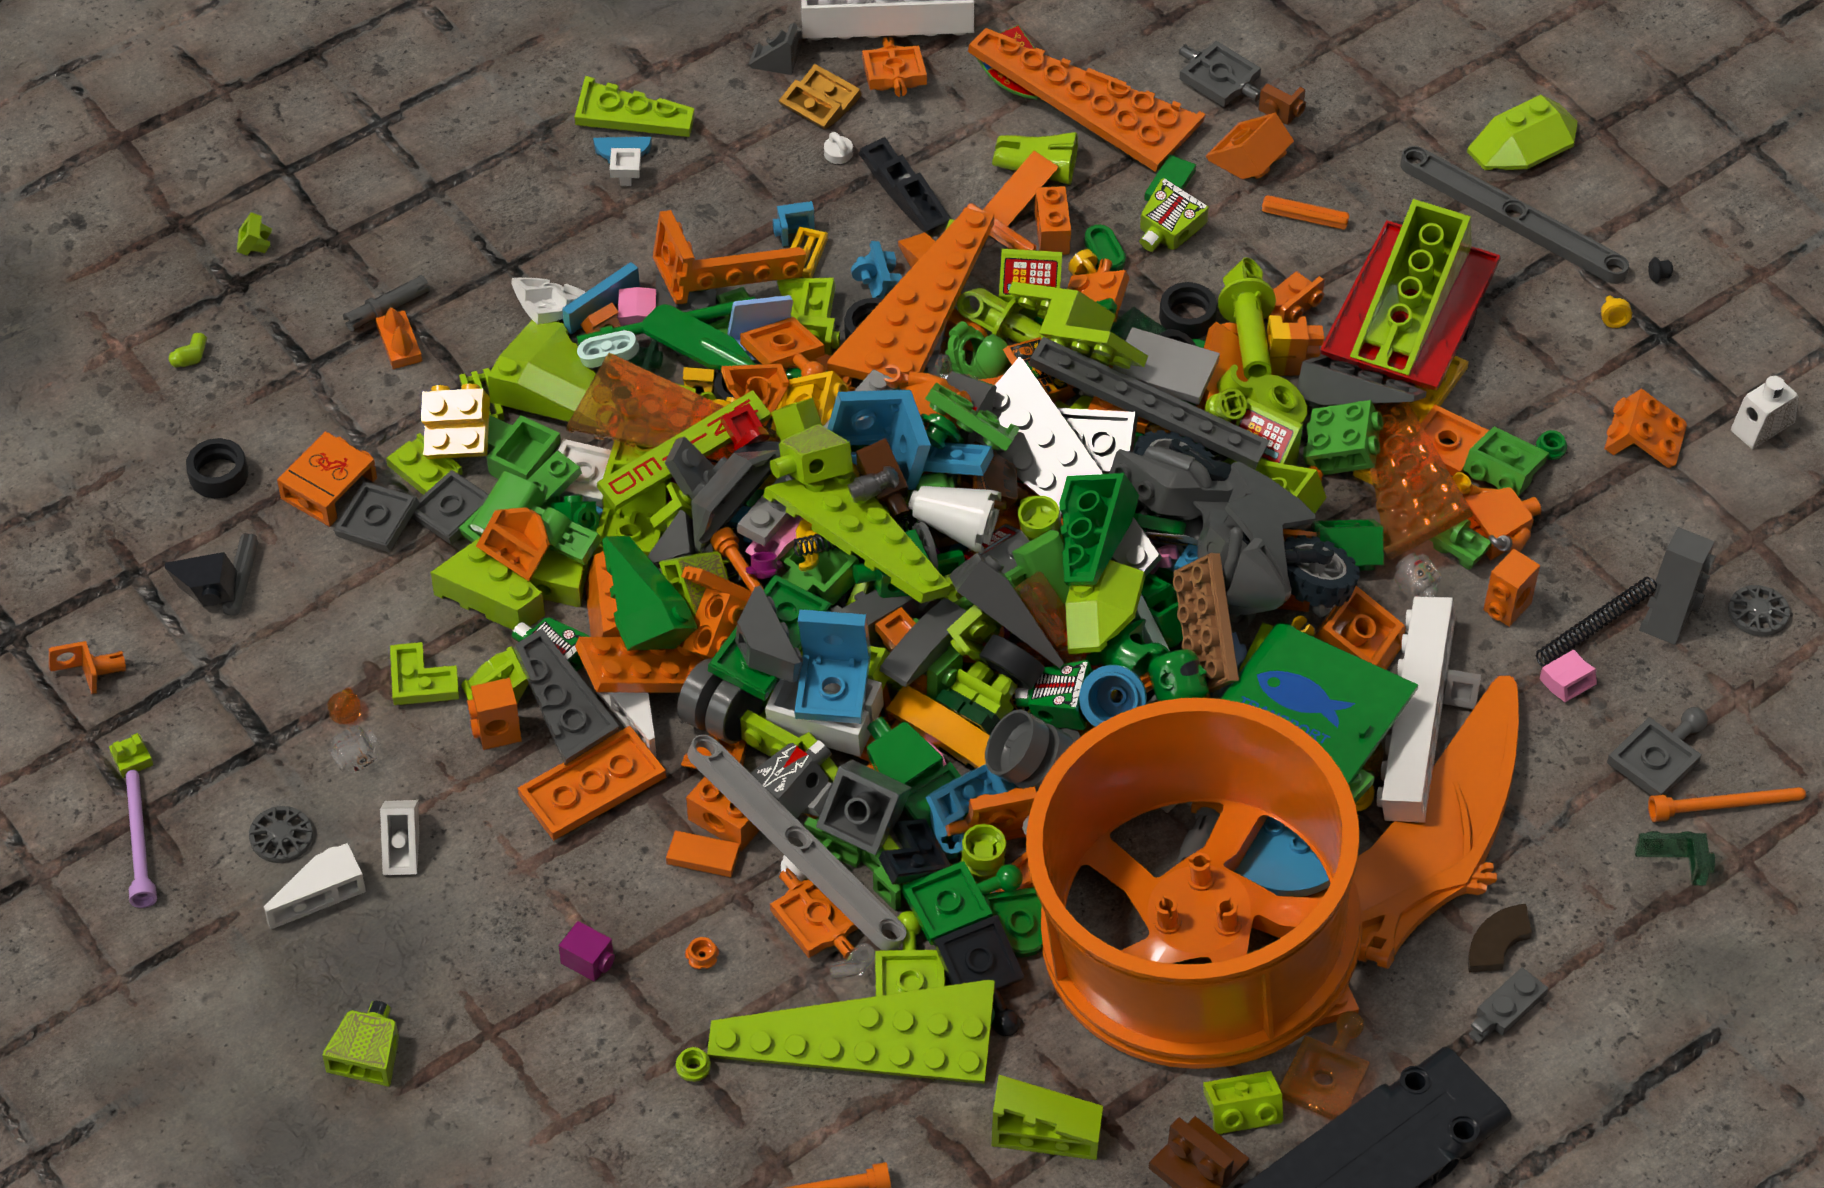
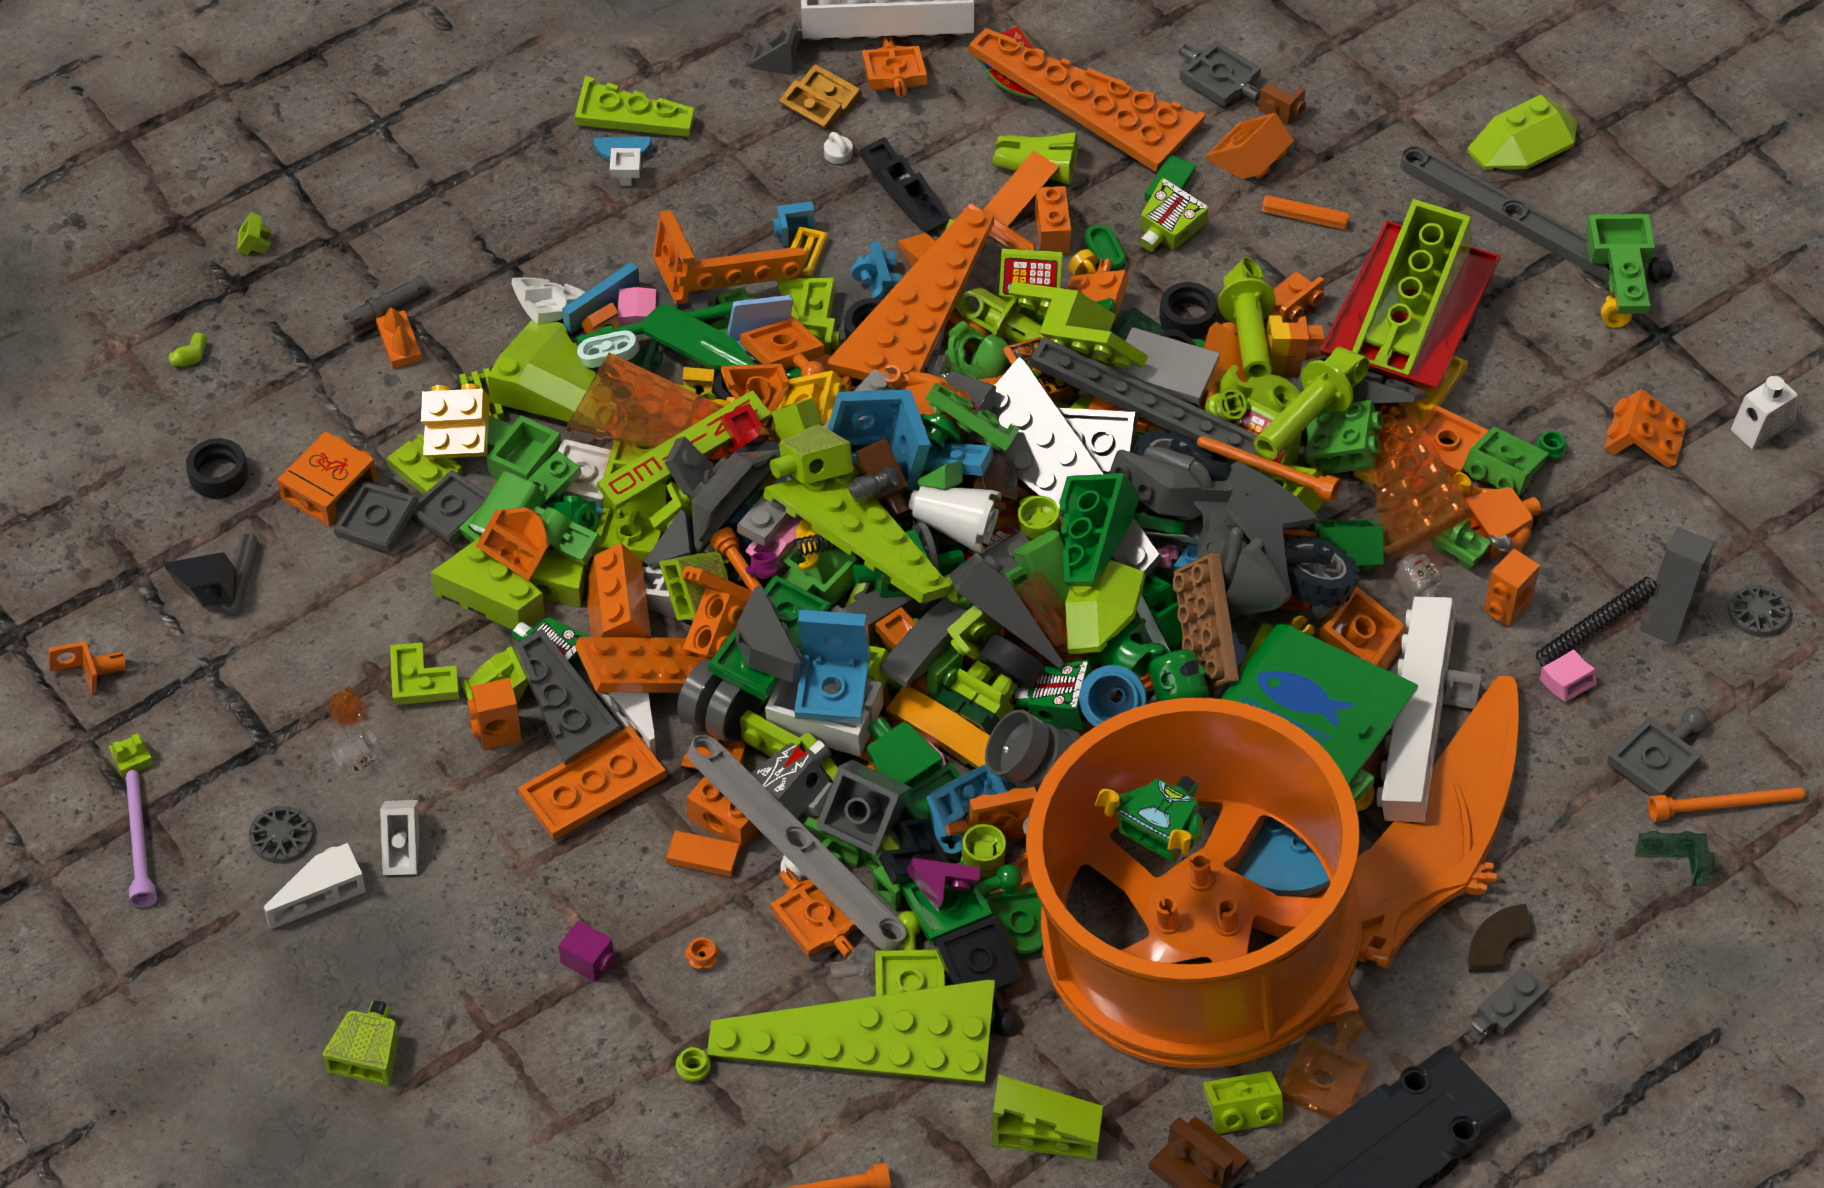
(648, 606): green wedge -> none
(934, 875): none -> magenta slope
(944, 477): none -> bright green slope
(1158, 816): none -> green torso
(1325, 487): none -> orange piece
(1326, 387): none -> lime piece
(1624, 244): none -> bright green plate

